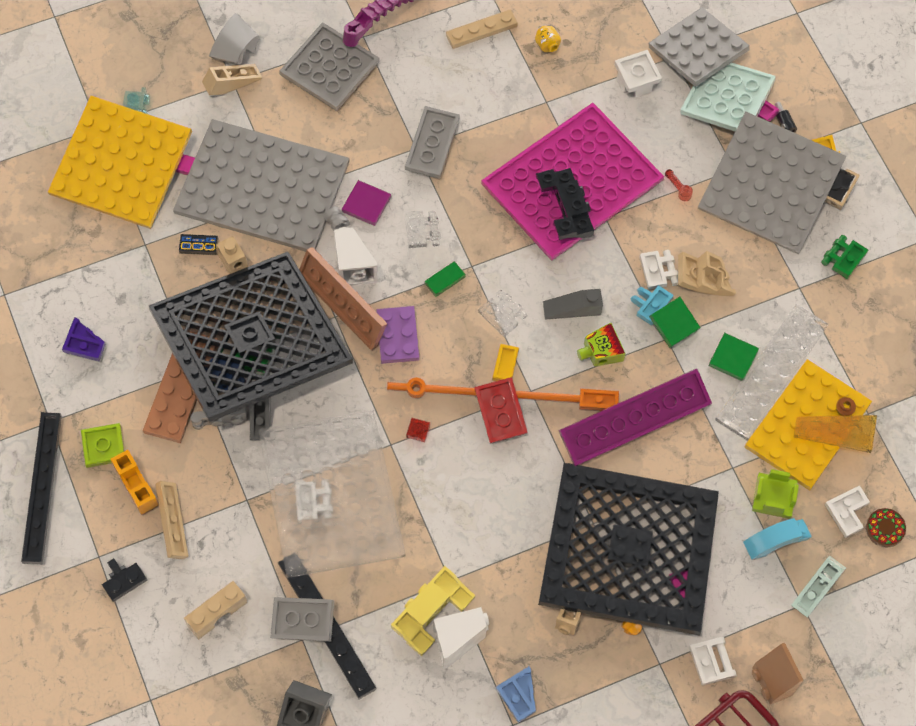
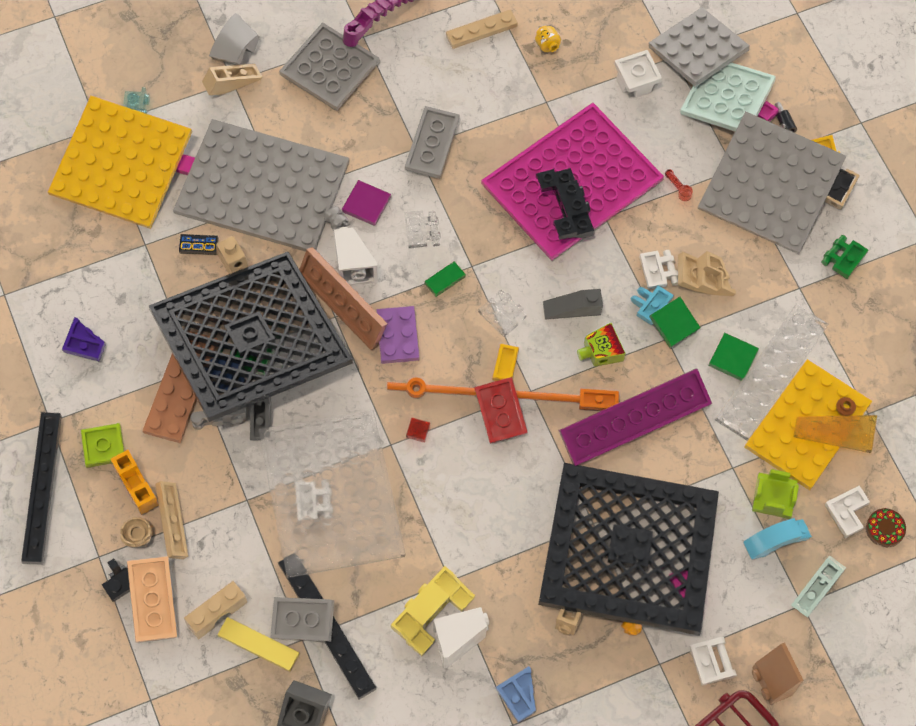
(135, 532): none -> tan hair
(151, 599): none -> light nougat plate
(258, 644): none -> light yellow tile

